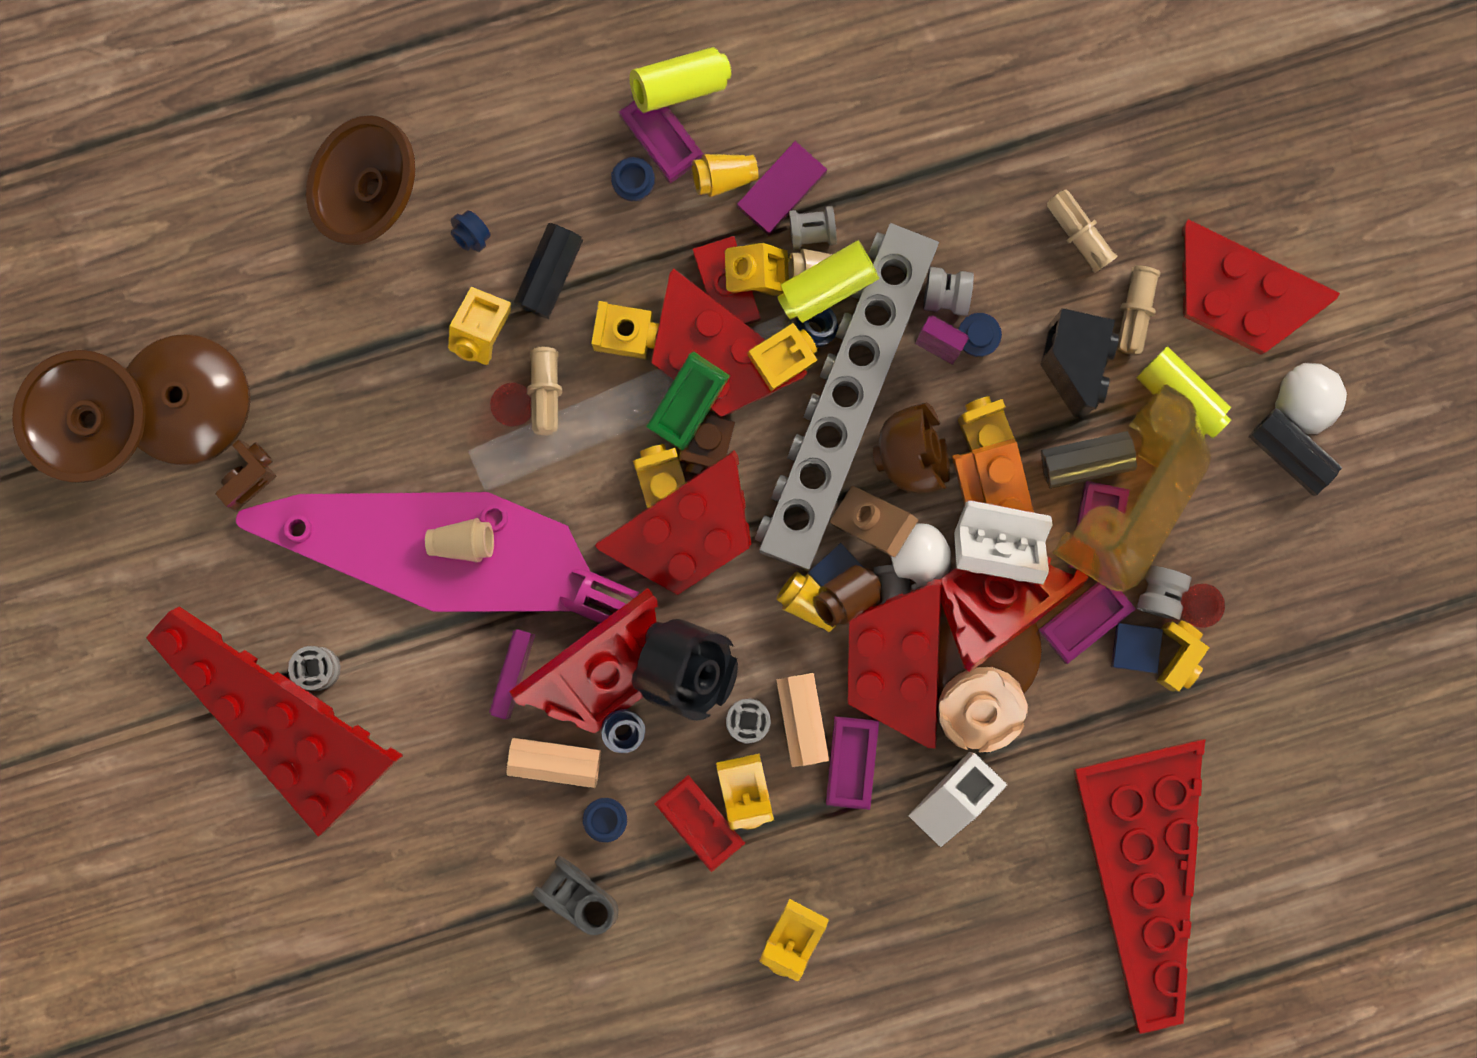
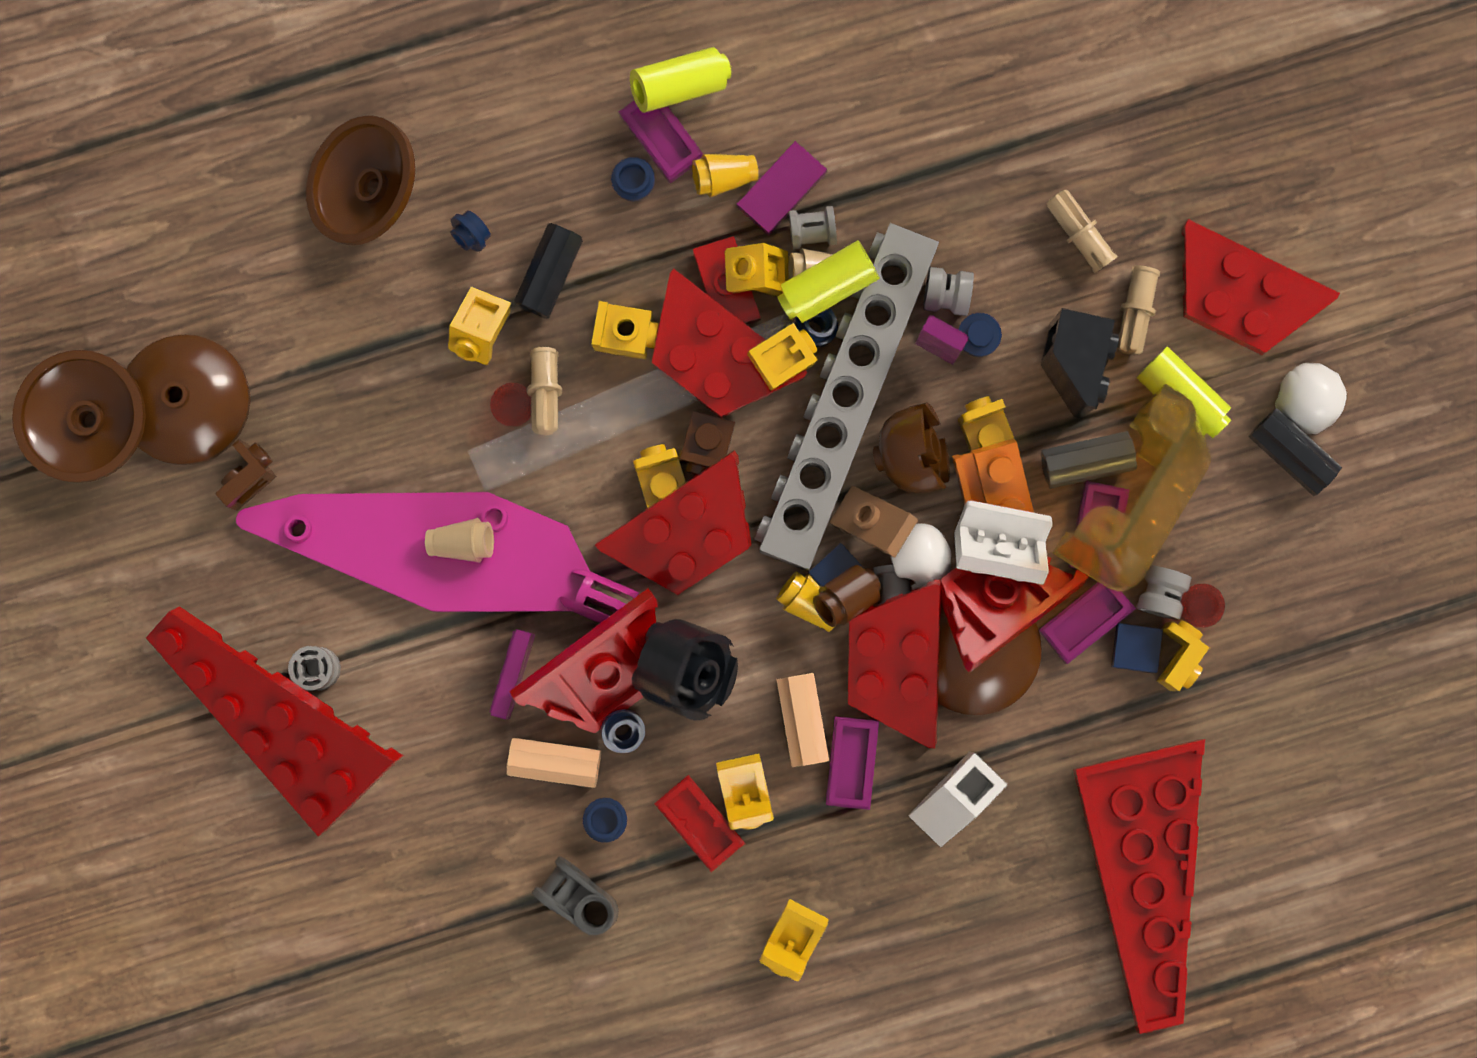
(688, 401): green tile -> none
(748, 715): light grey wheel -> none
(982, 709): light nougat tile -> none

